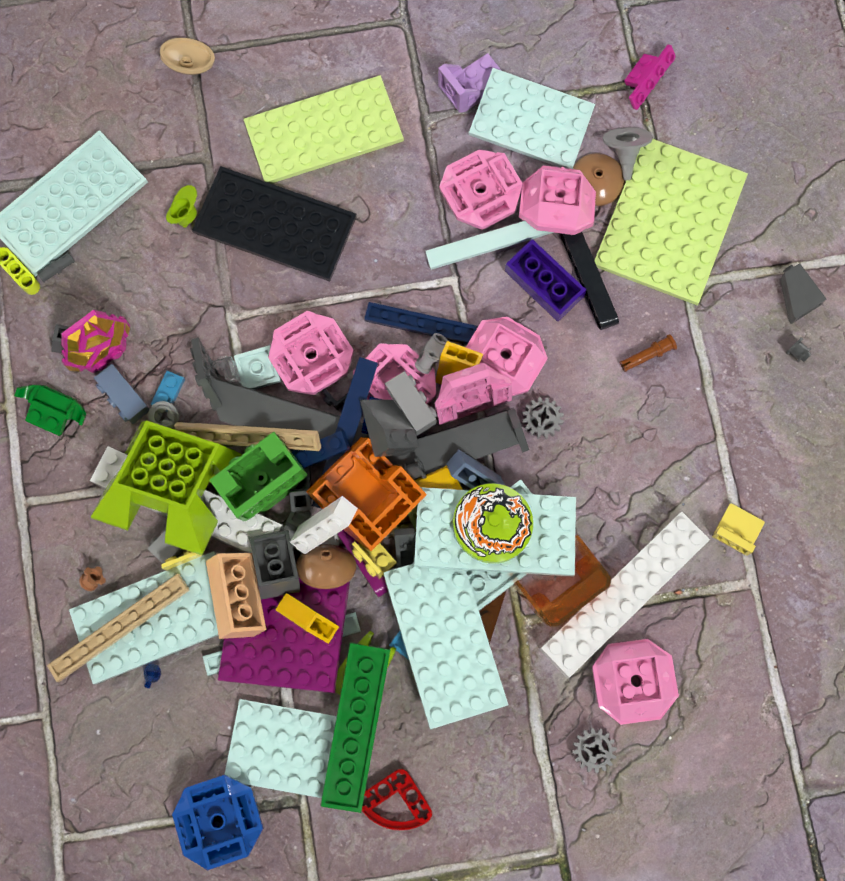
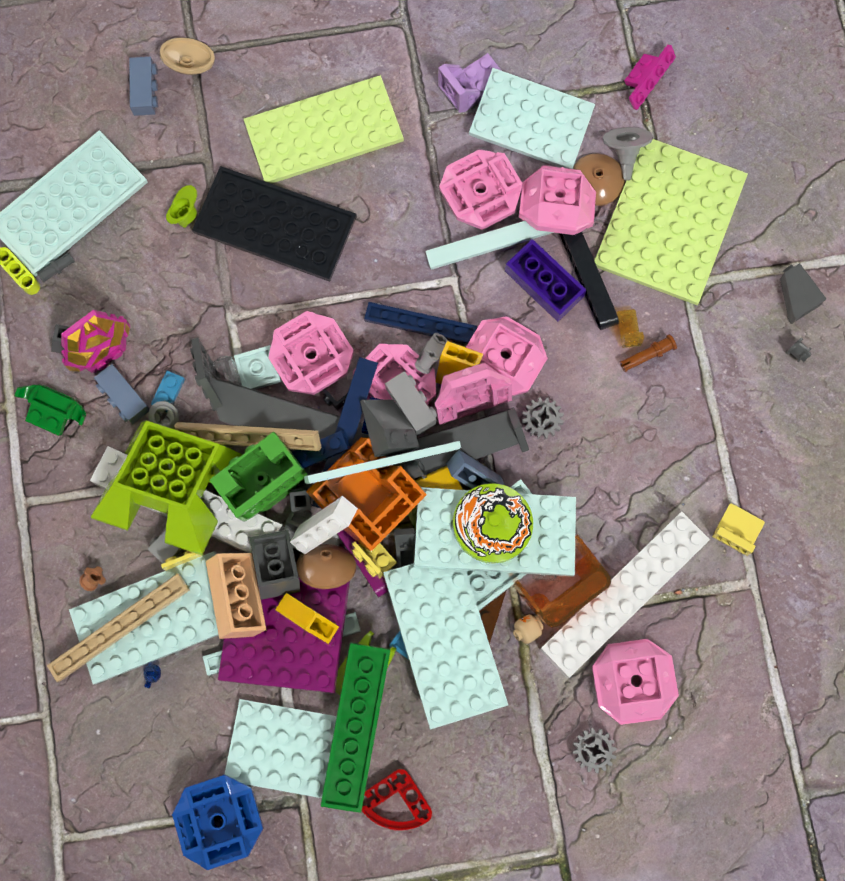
(143, 86): none -> sand blue brick
(381, 462): none -> light aqua tile
(528, 629): none -> tan head
(629, 329): none -> clear yellow bracket

